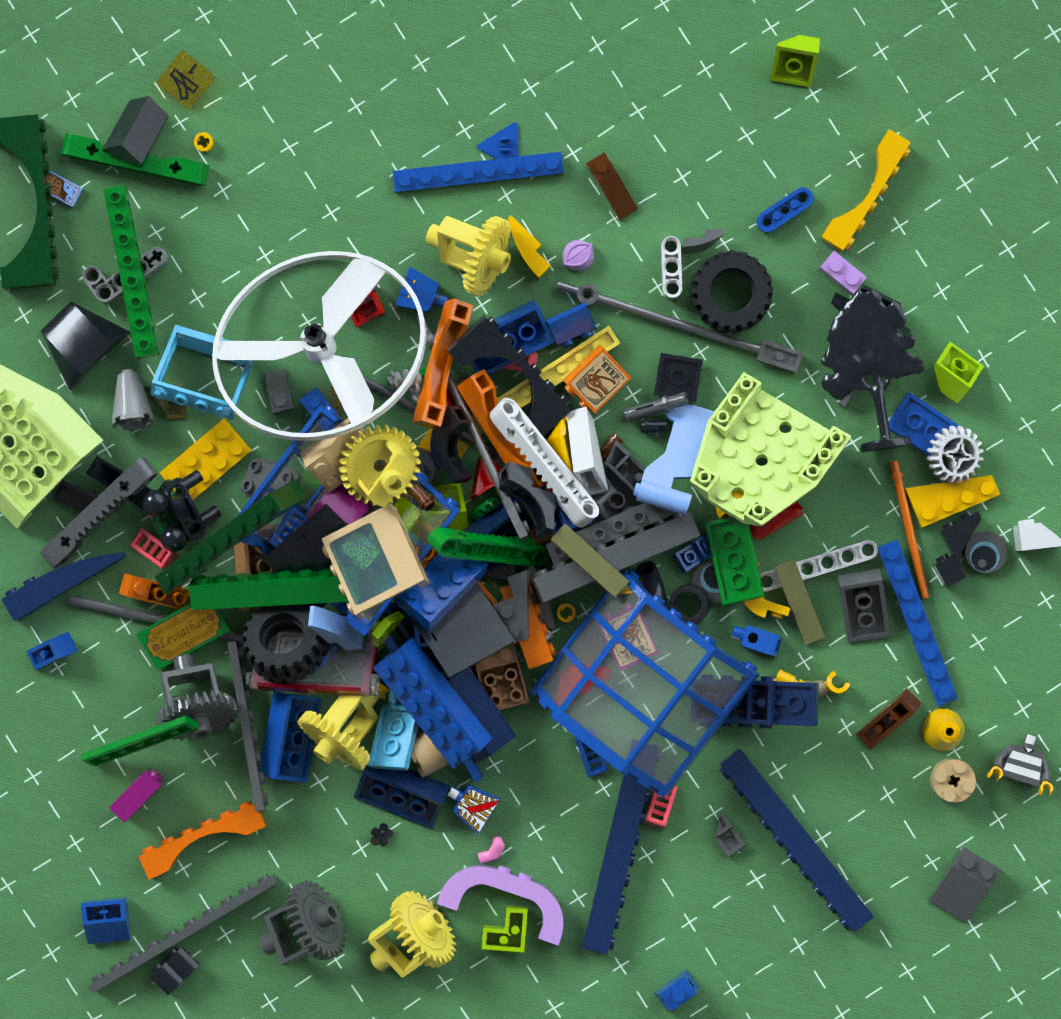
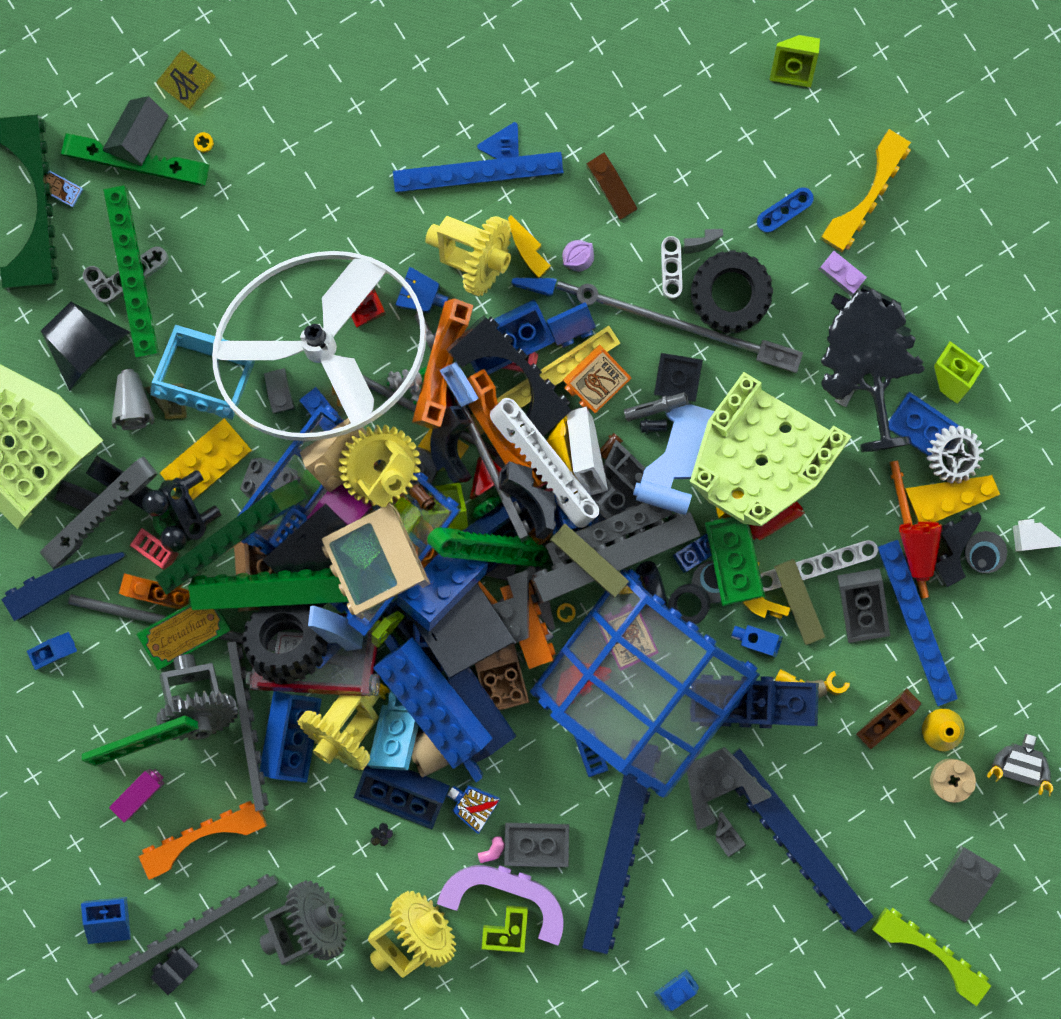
(459, 384): none -> light blue tile
(536, 844): none -> dark grey plate
(539, 285): none -> blue slope
(655, 822): coral slope -> none
(715, 776): none -> dark grey wing
(895, 930): none -> lime arch
(921, 547): none -> red cone

